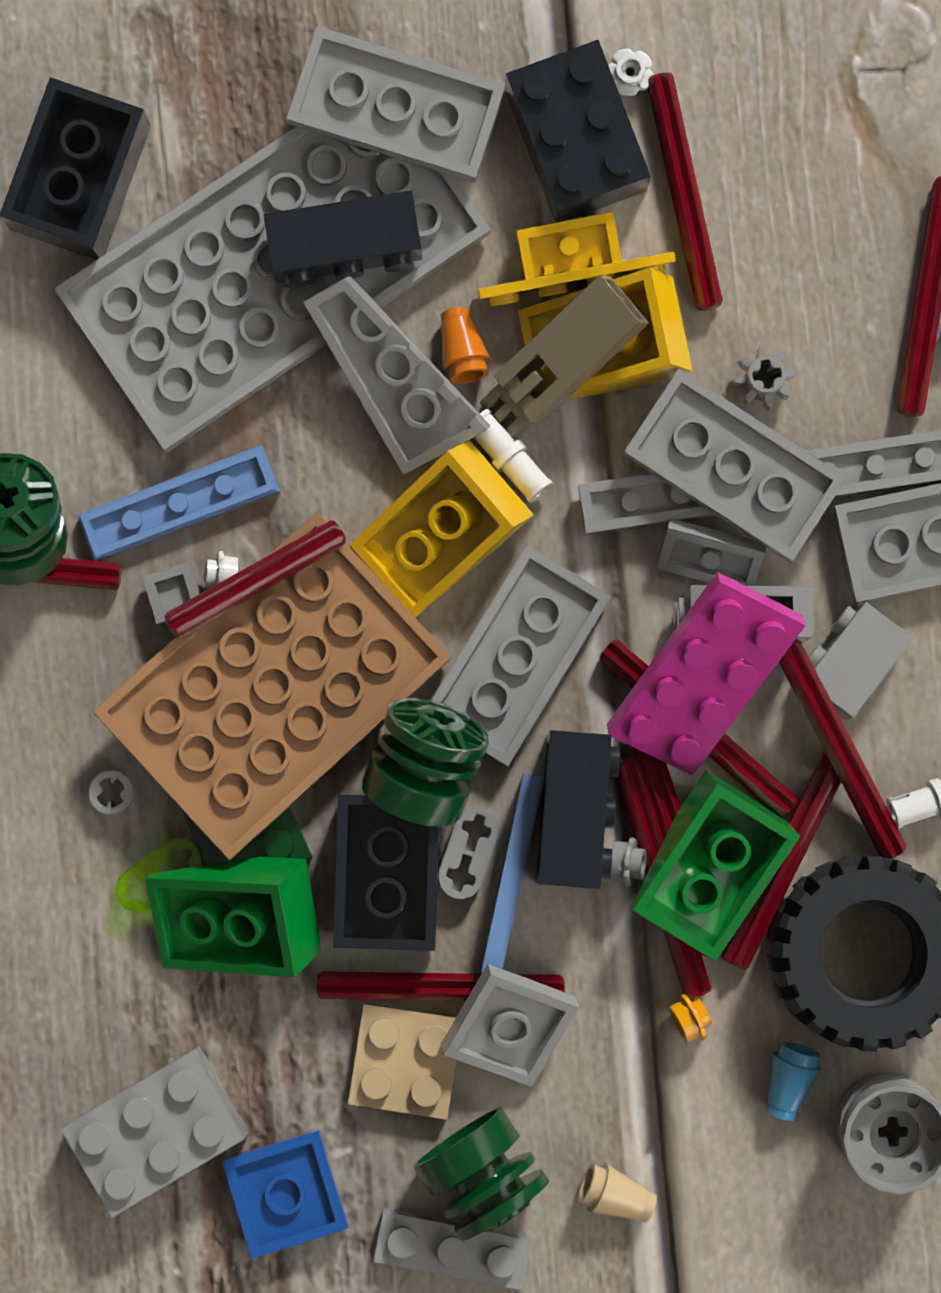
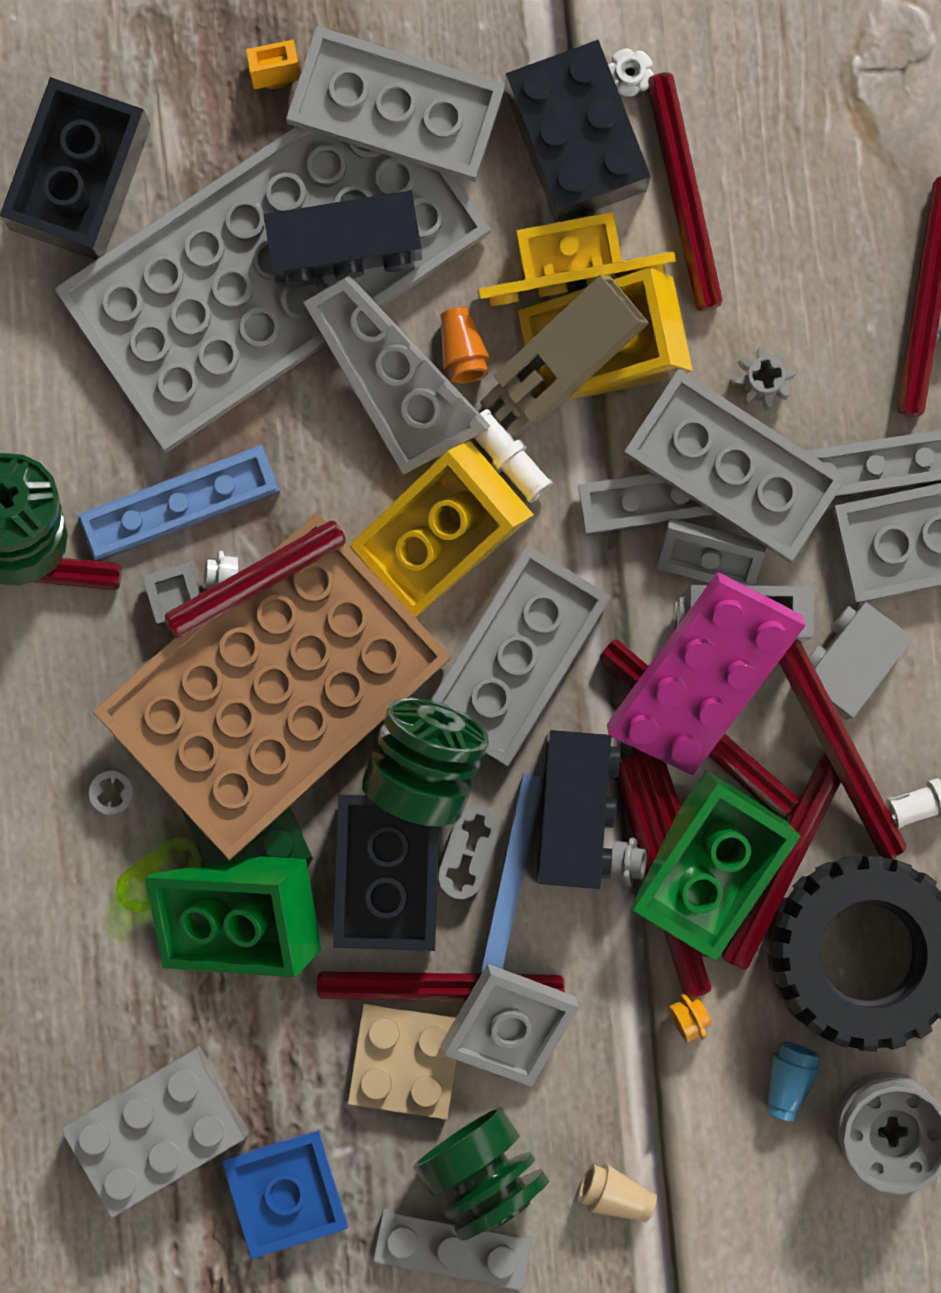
(273, 65): none -> light orange plate

